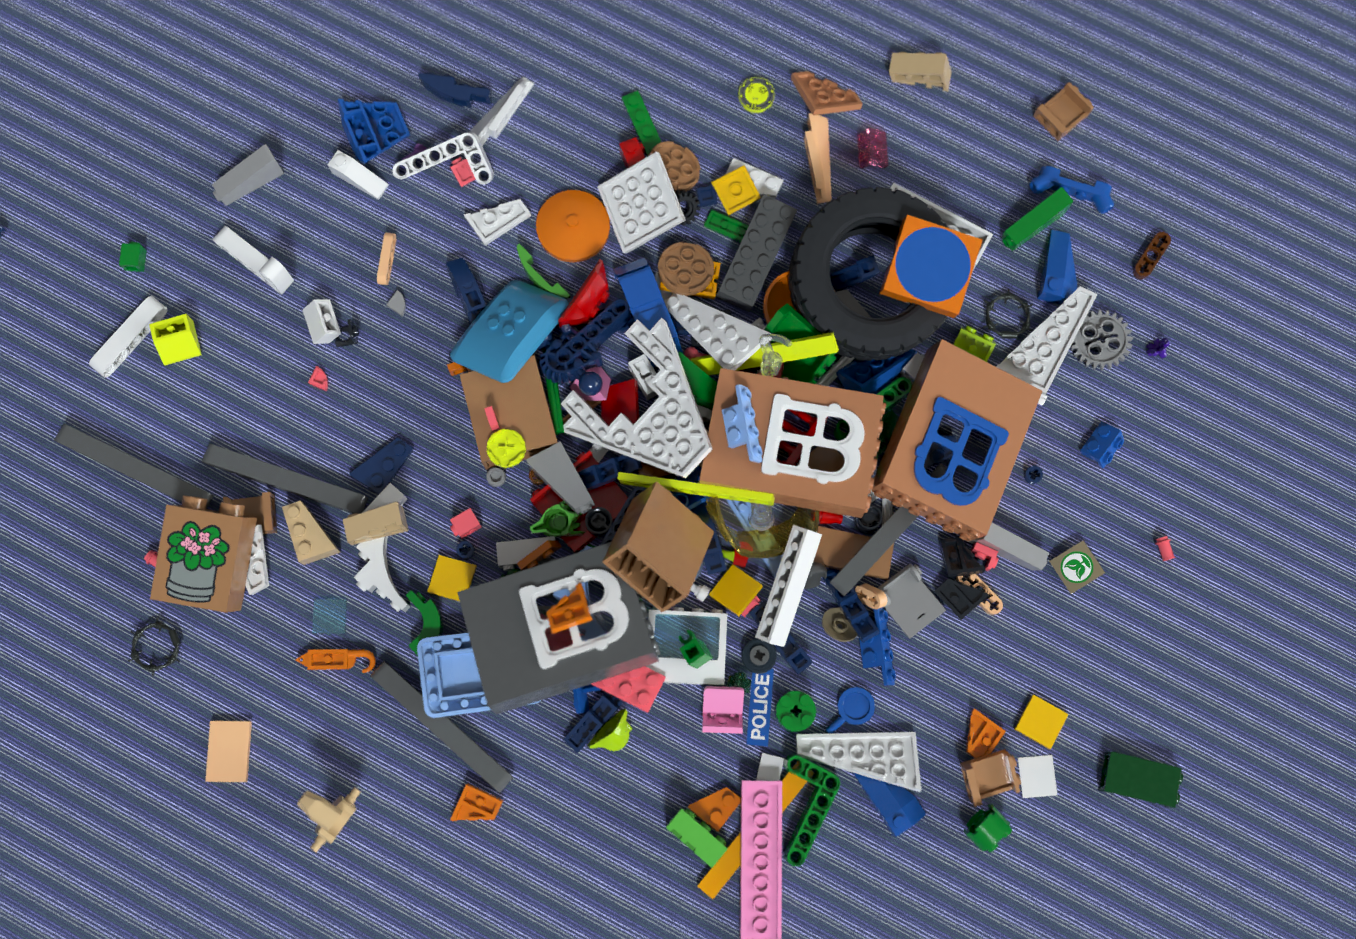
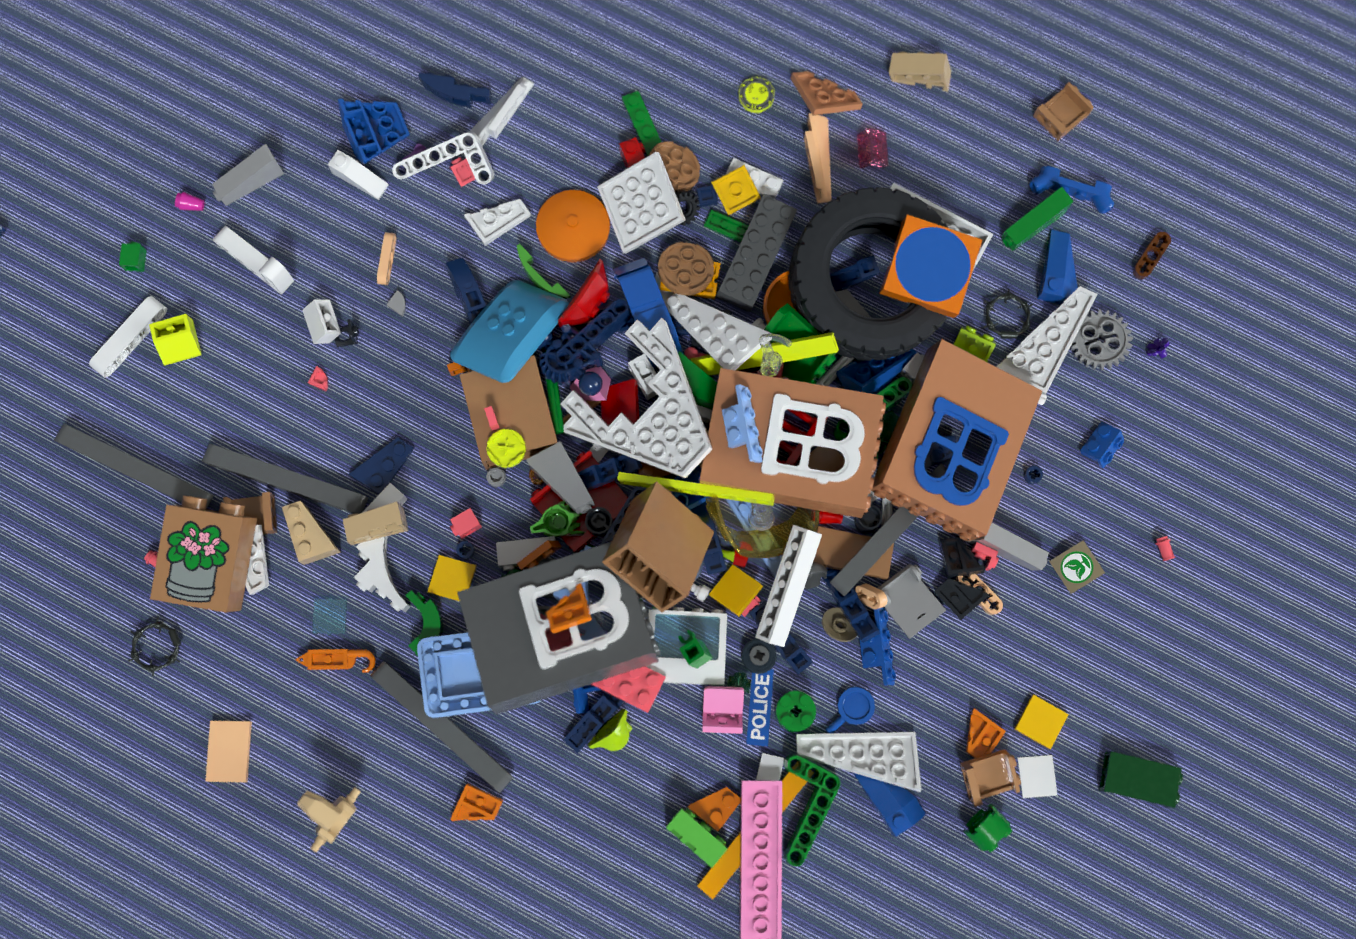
(188, 202): none -> dark pink cone

